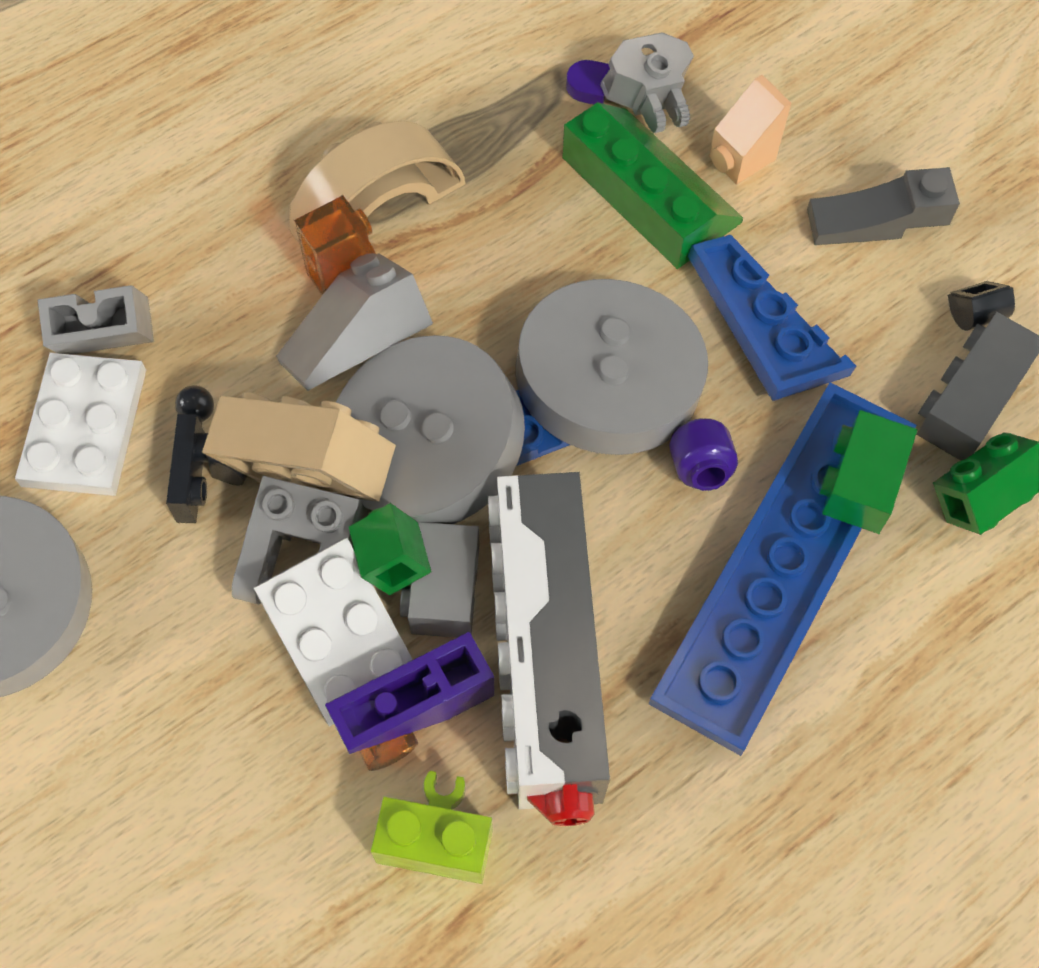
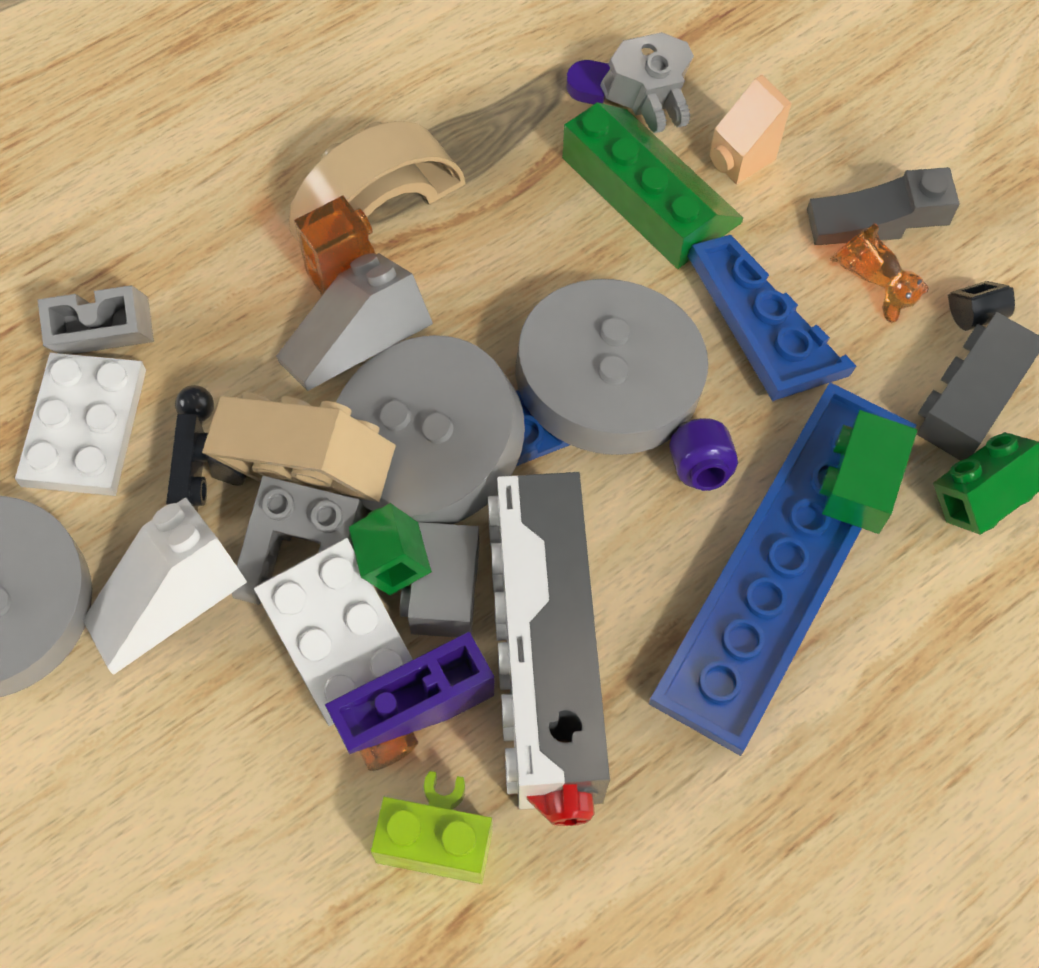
(160, 585): none -> white slope
(877, 264): none -> clear orange animal

